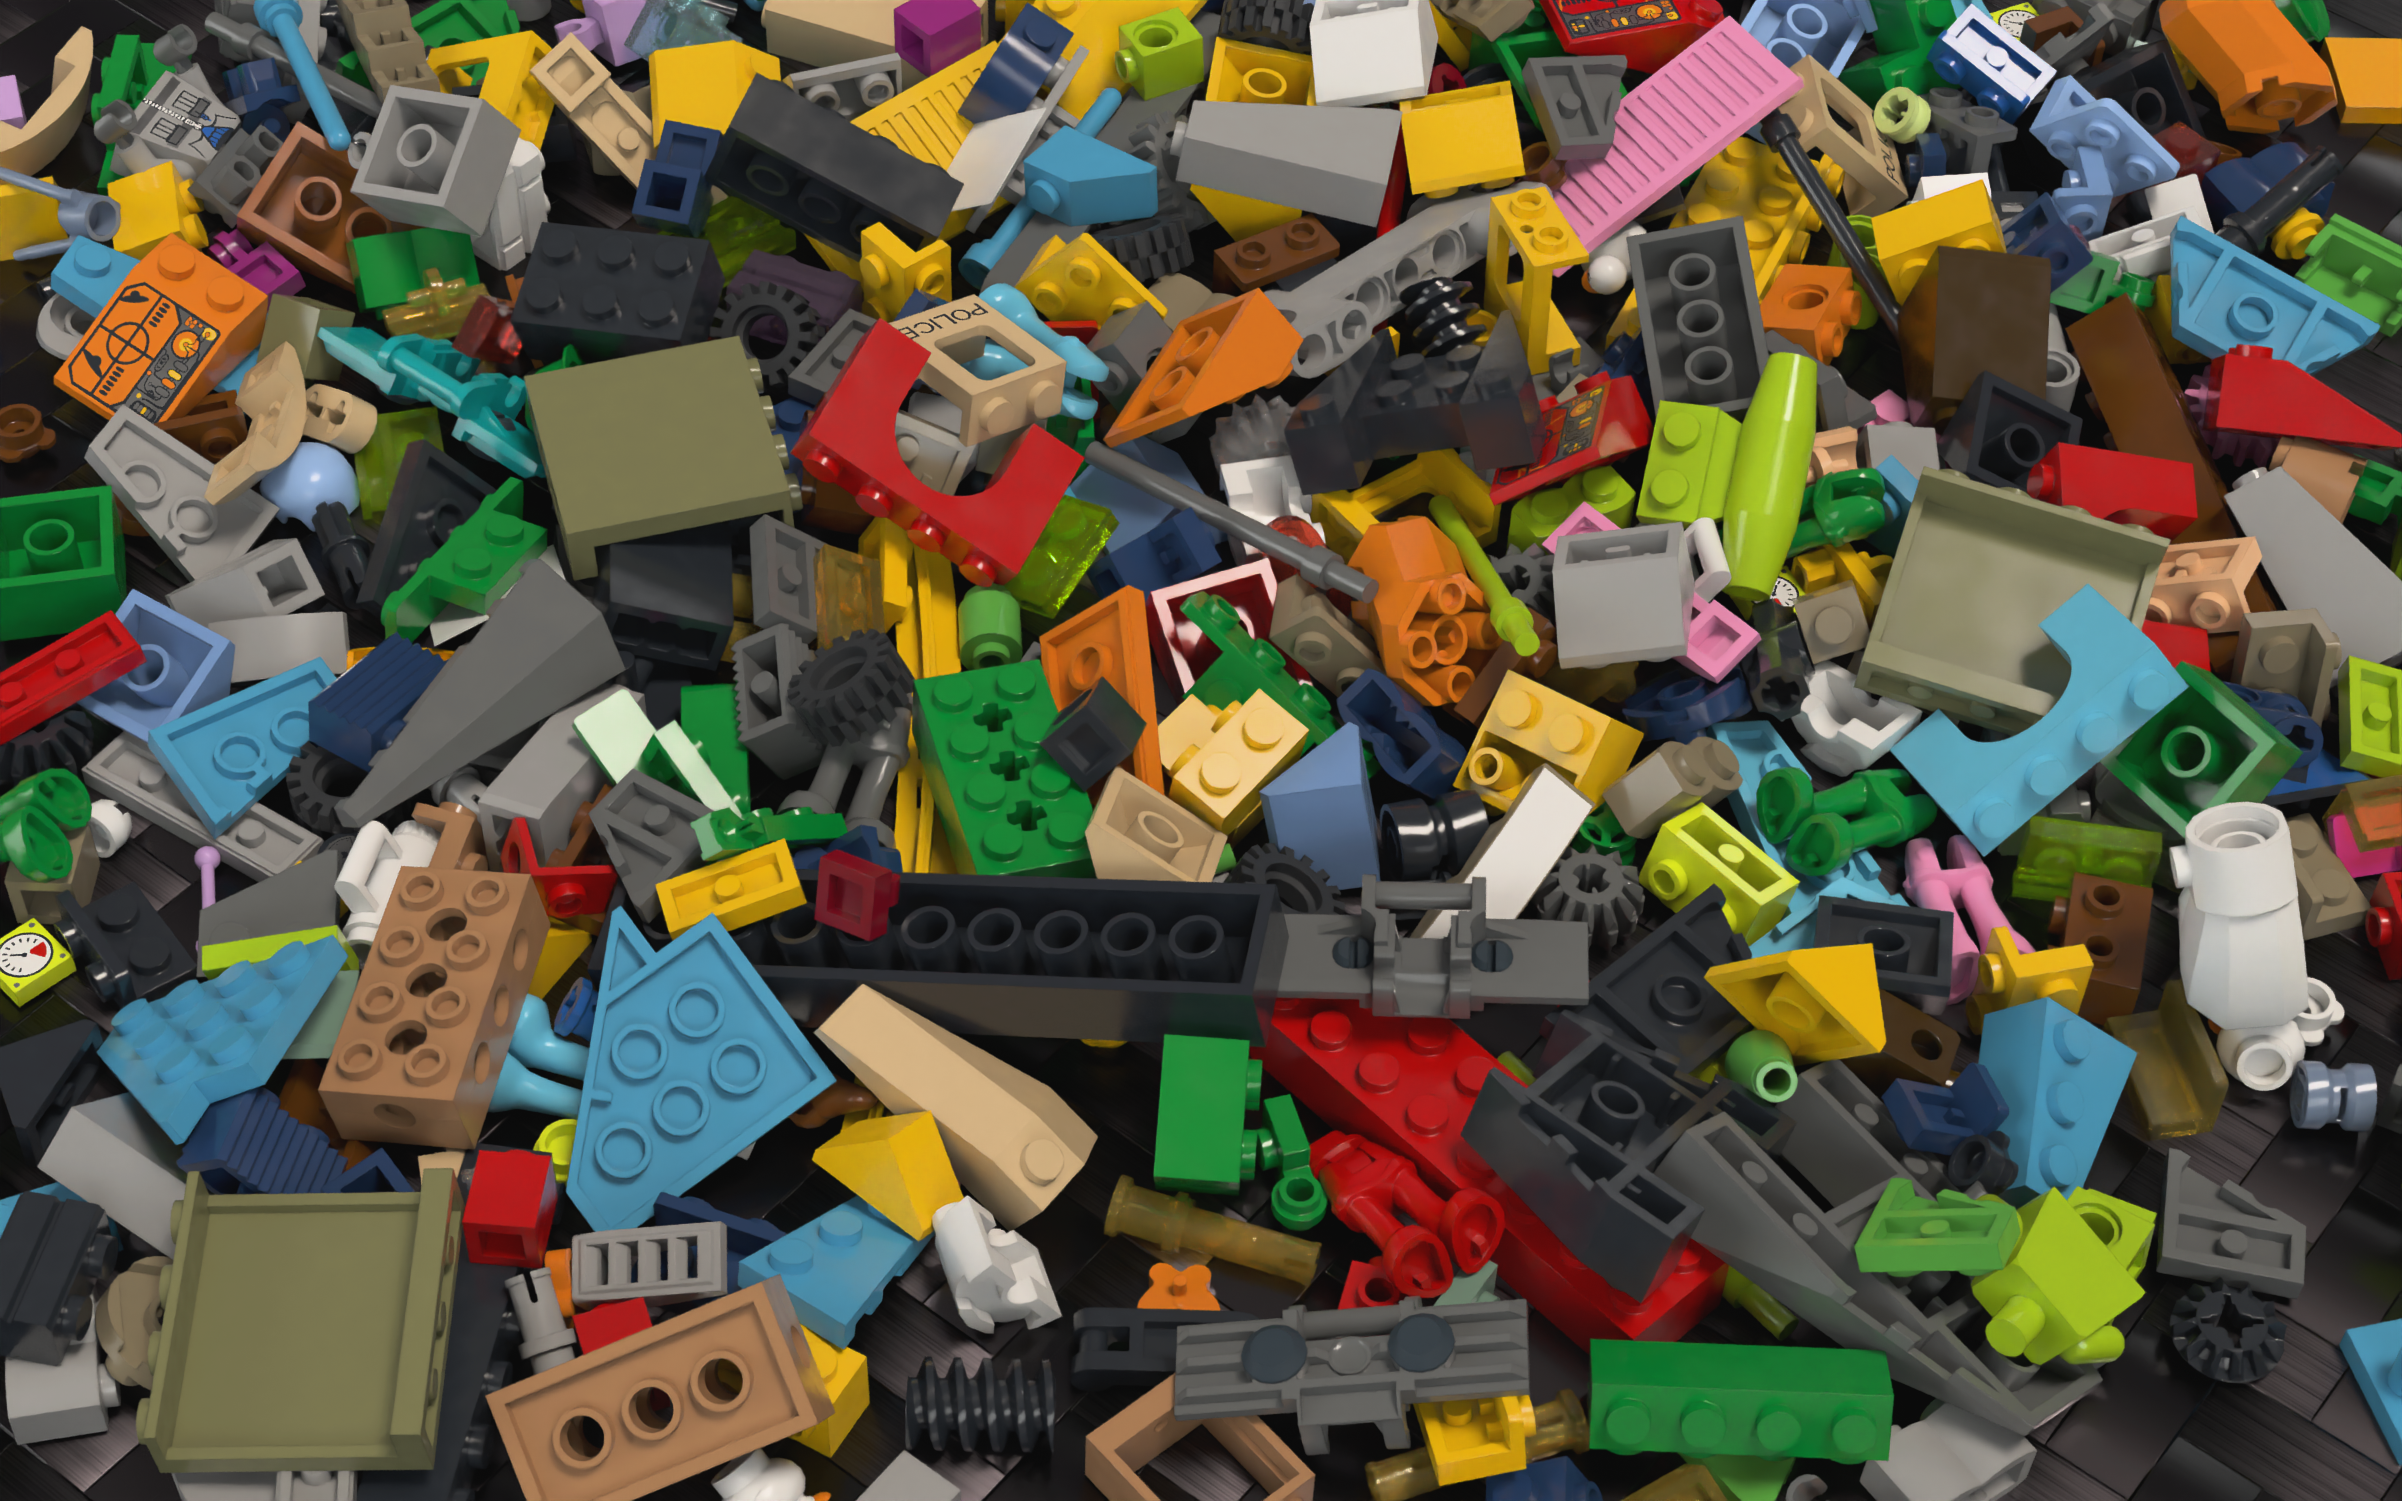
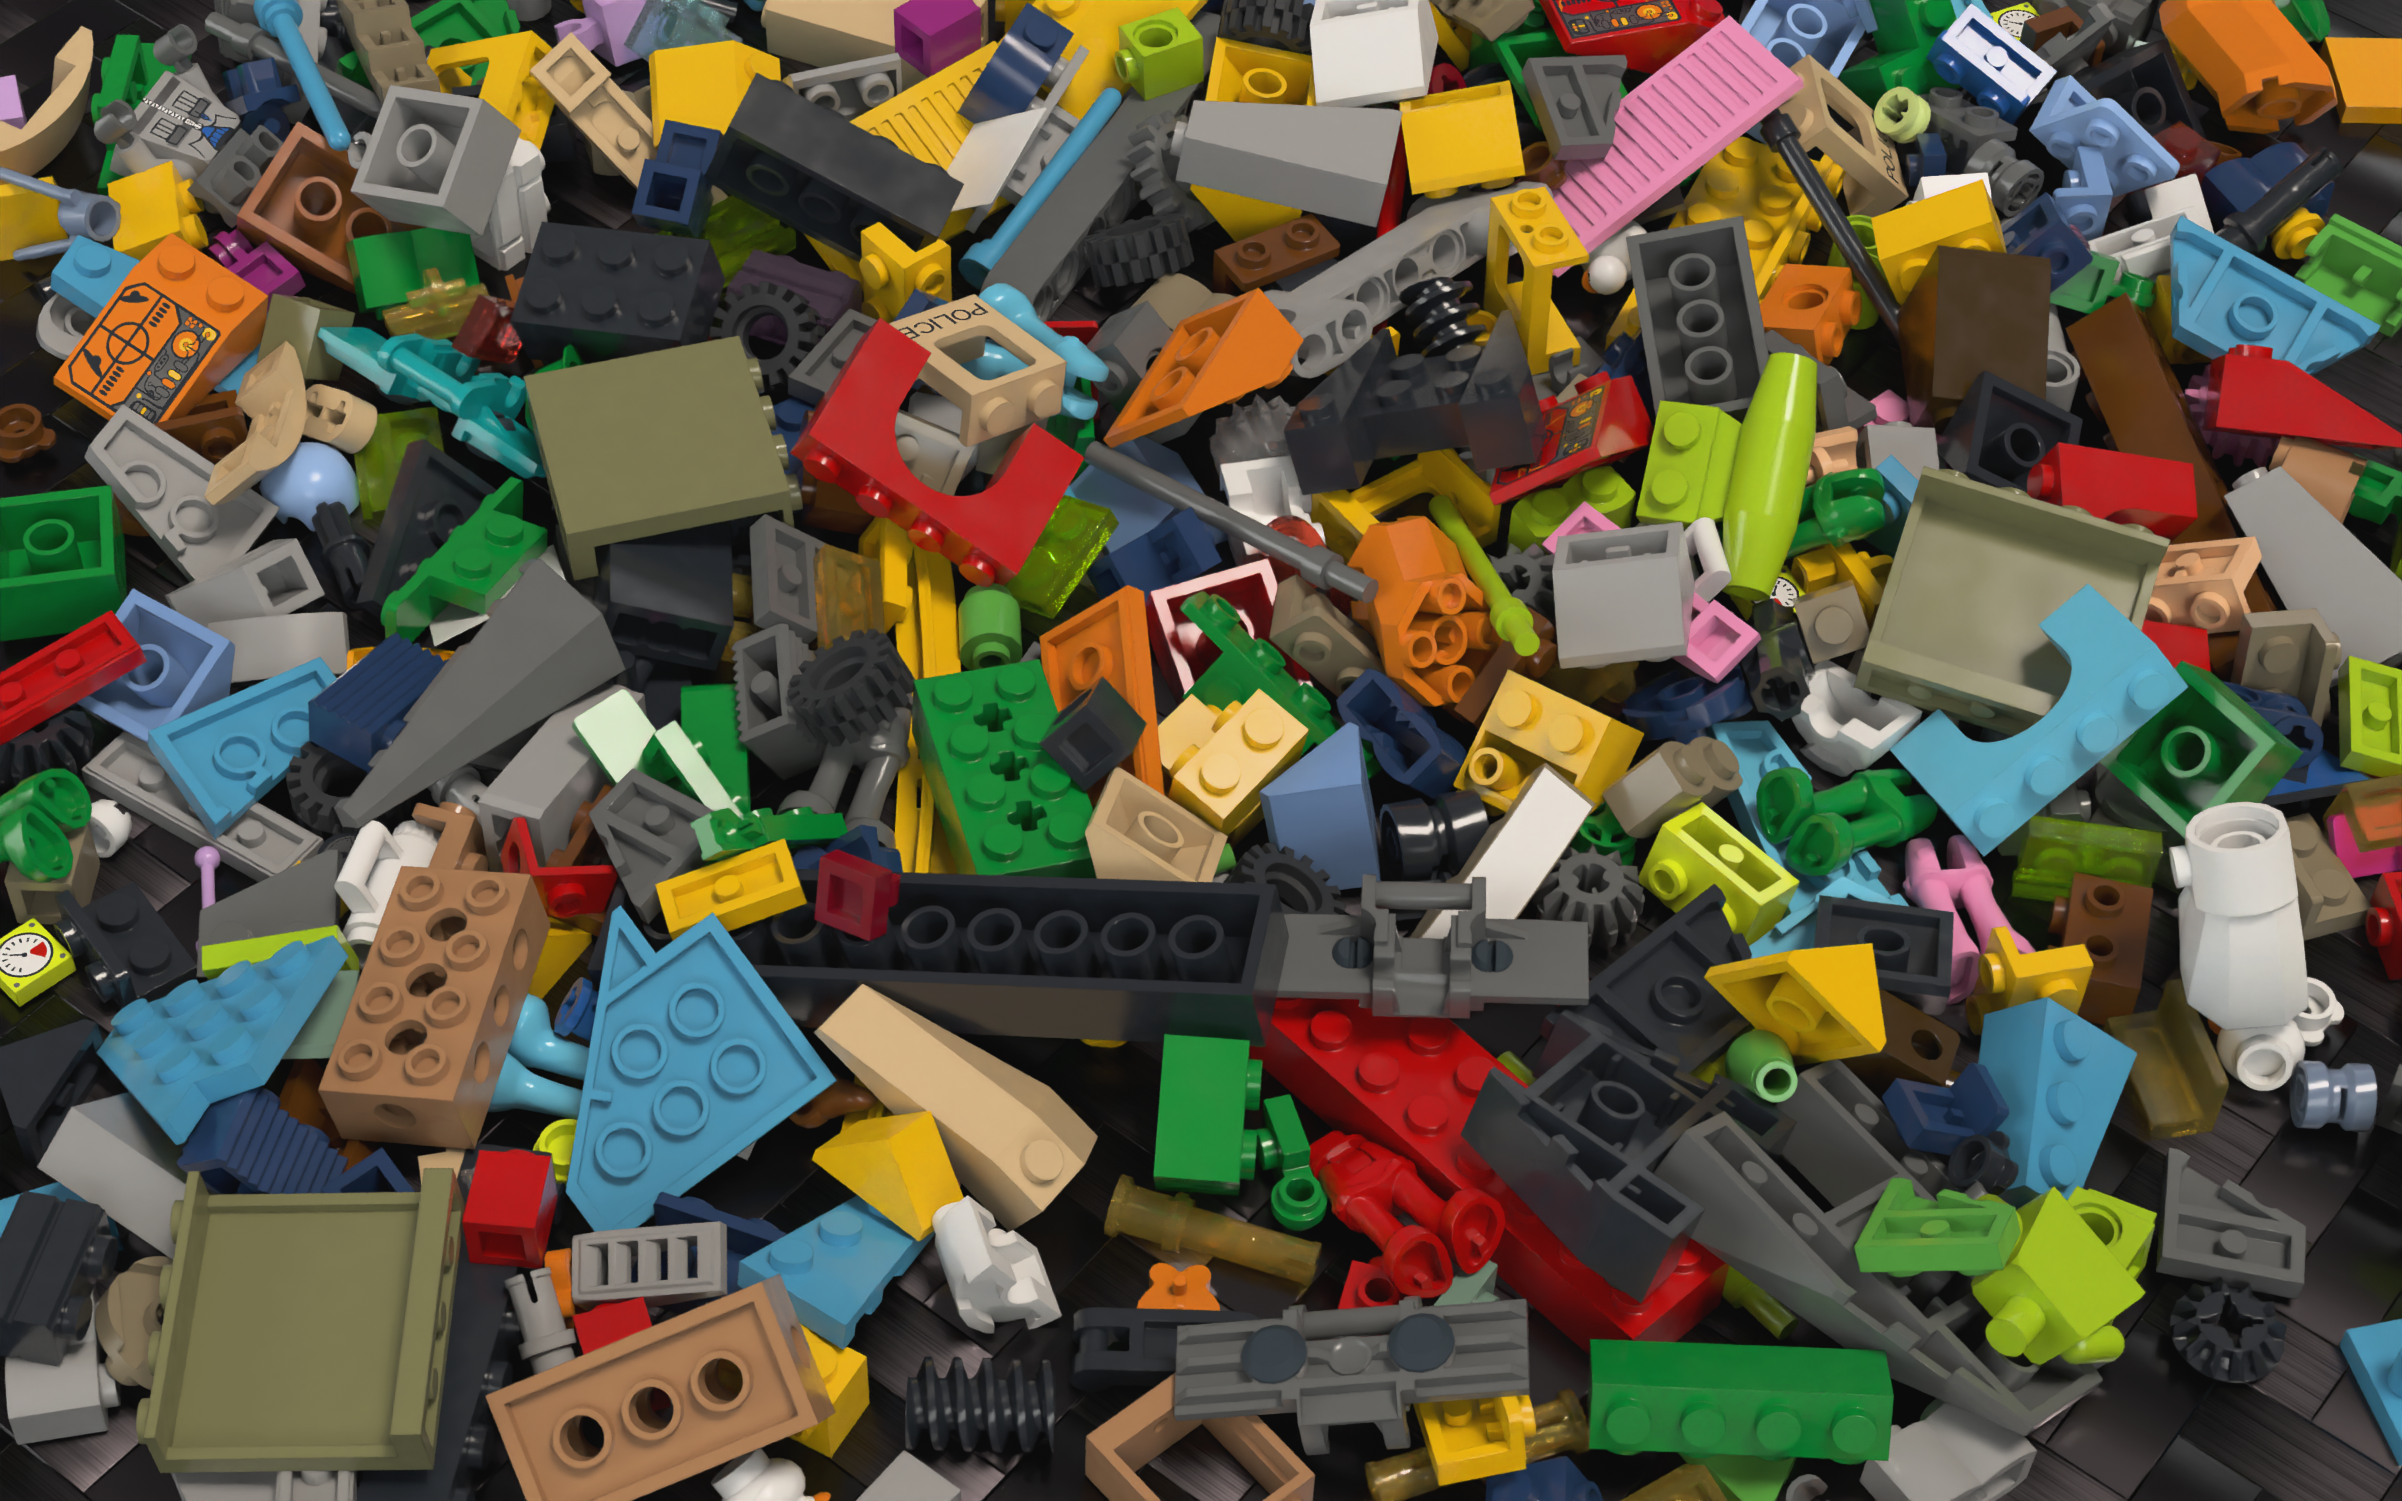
(1081, 282): yellow bracket -> none
(1088, 181): dark azure slope -> none
(2011, 181): none -> dark grey wheel

